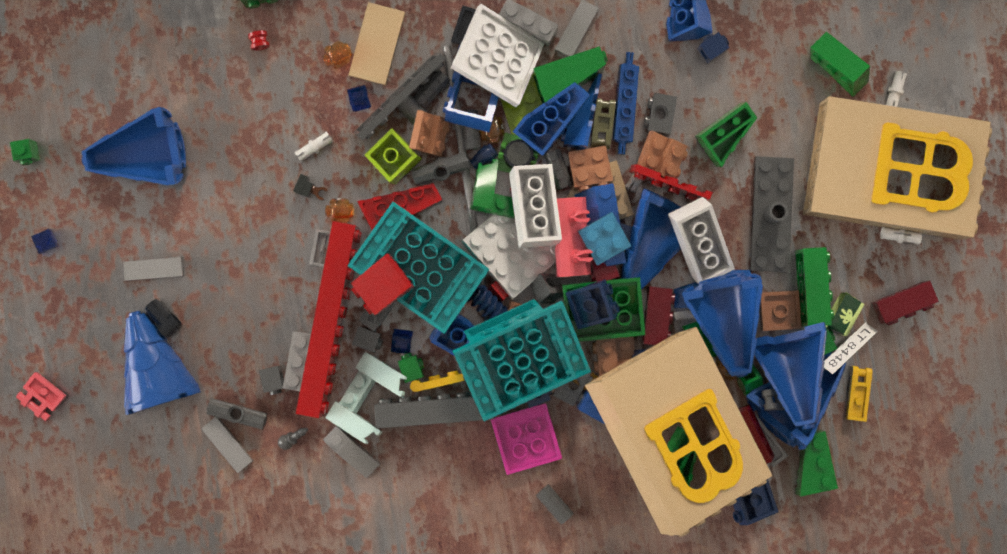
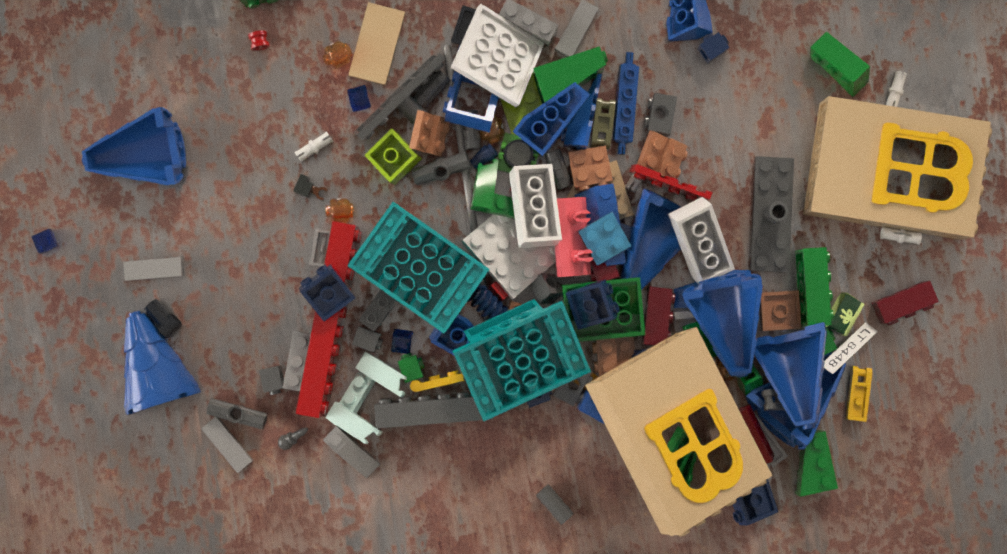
(24, 151): green brick -> none
(45, 392): coral plate -> none
(326, 292): none -> dark blue plate
(381, 285): red slope -> none
(412, 200): red wing -> none
(526, 438): dark pink plate -> none
(725, 133): green wedge -> none

